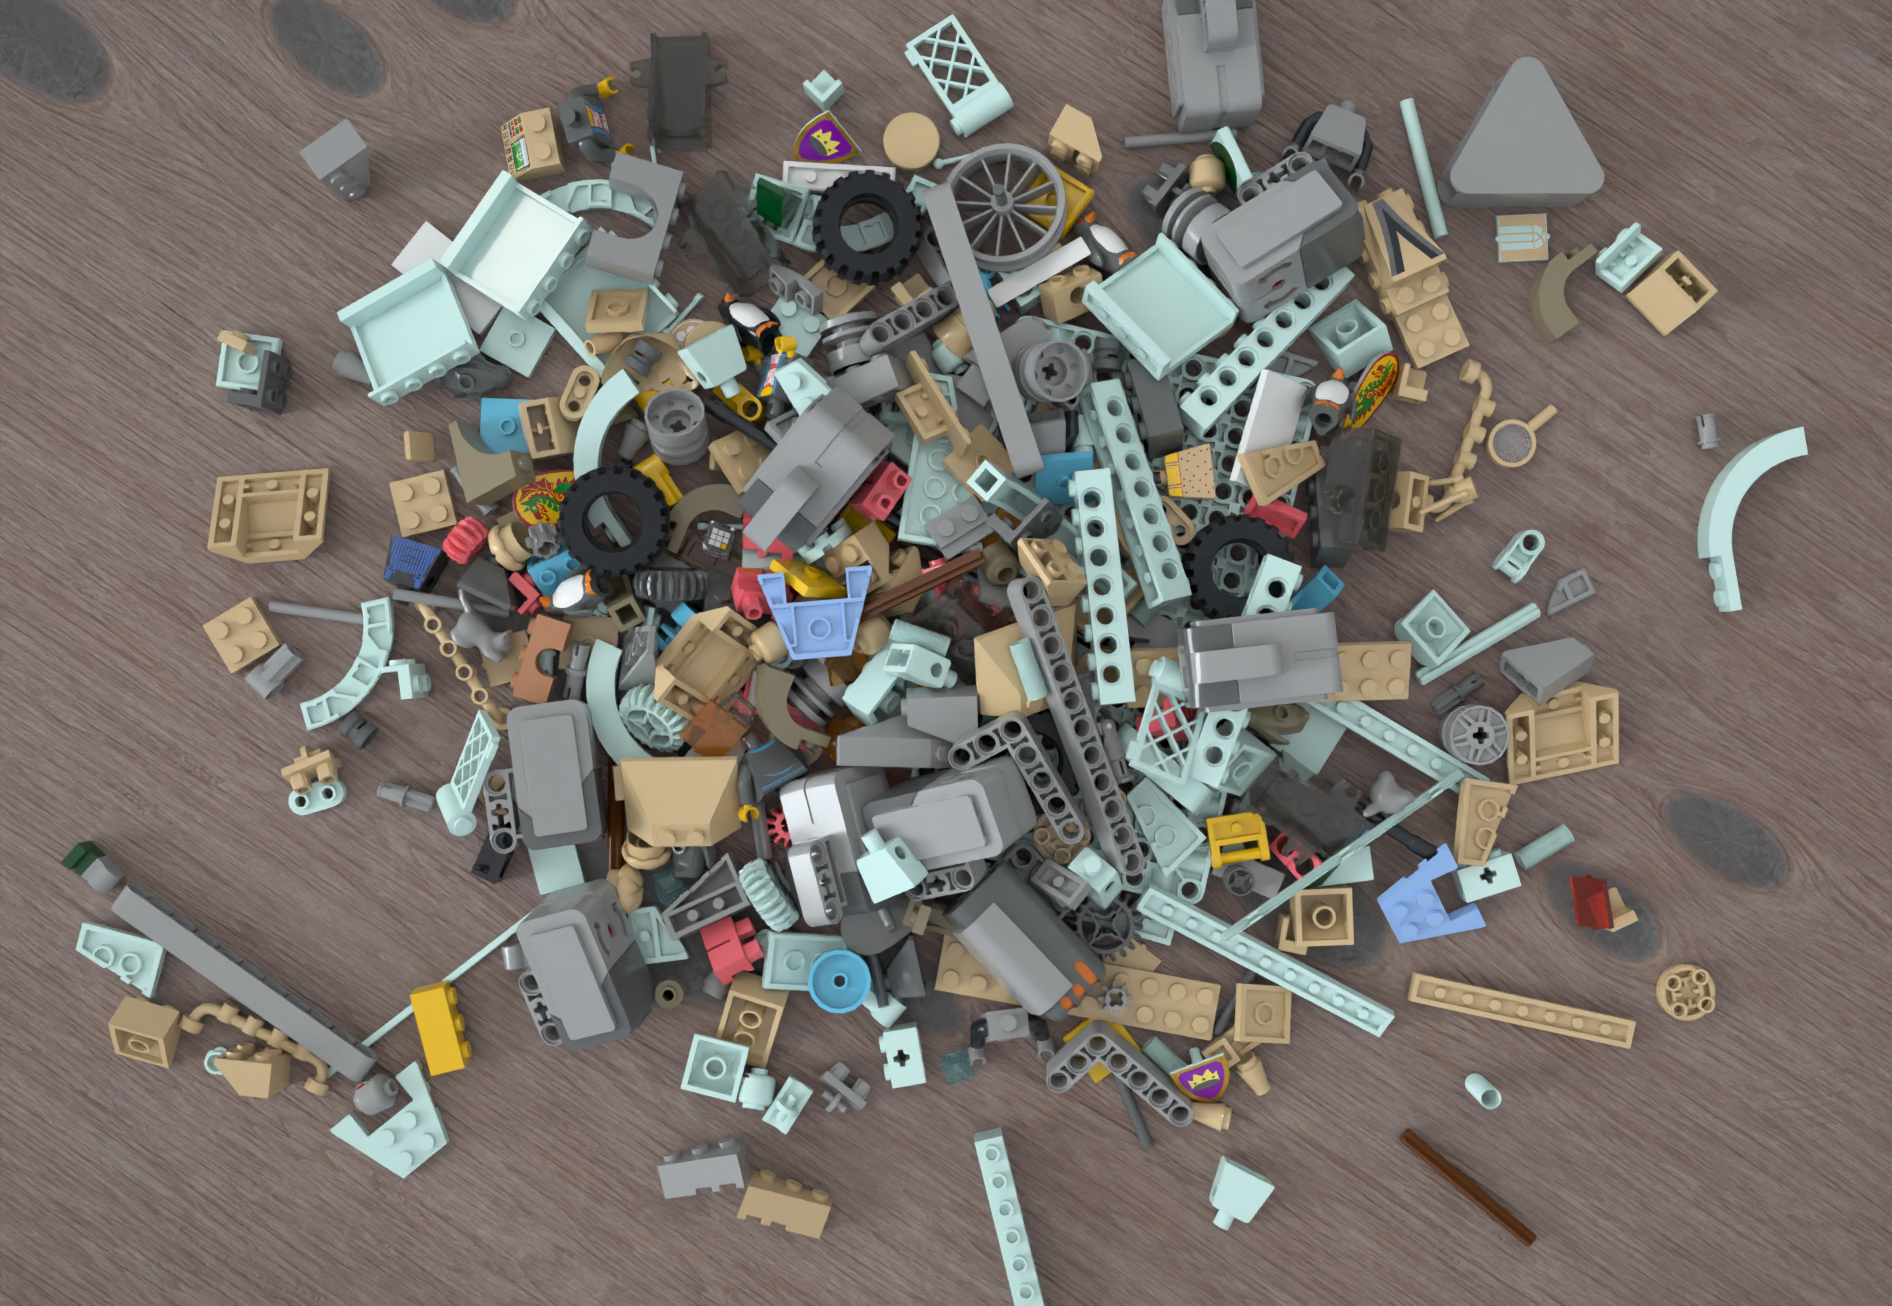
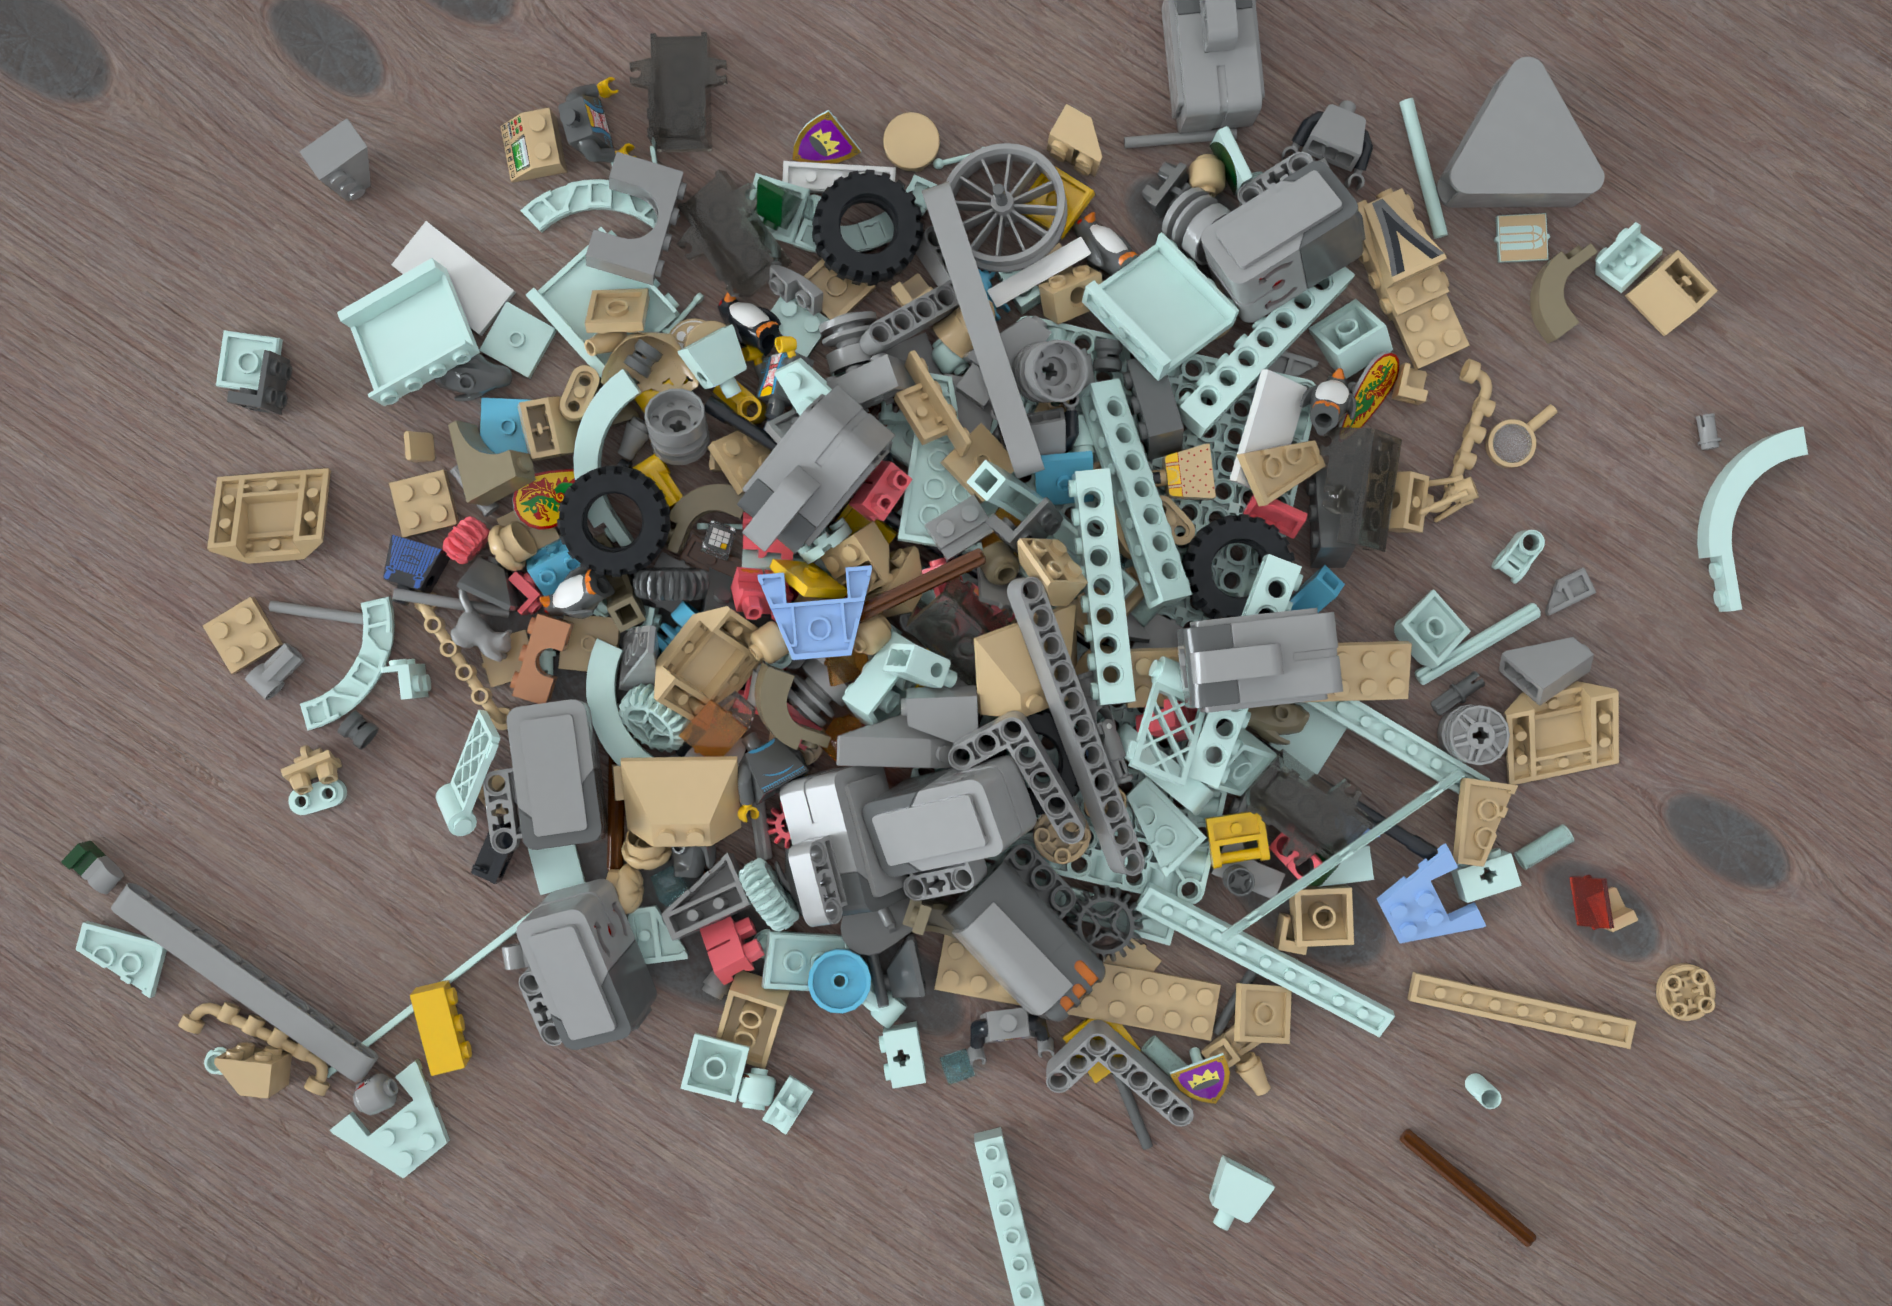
(145, 1031): tan slope -> none
(238, 341): tan plate -> none
(350, 367): light grey cone -> none
(405, 796): light grey axle -> none
(515, 247): light aqua panel -> none
(543, 540): light grey gear -> none
(576, 670): light grey pin -> none
(678, 988): dark tan brick -> none
(704, 1168): light grey wedge -> none
(785, 1204): tan wedge -> none
(824, 90): light aqua panel -> none
(853, 1096): light grey hips -> none
(888, 867): light aqua torso -> none
(932, 642): light aqua piece -> none
(974, 108): light aqua piece -> none
(1029, 675): light aqua piece -> none
(1061, 884): light grey slope -> none
(1099, 875): light aqua torso -> none
(1115, 989): light grey gear -> none
(1212, 1114): tan cone -> none
(1387, 797): light grey animal -> none

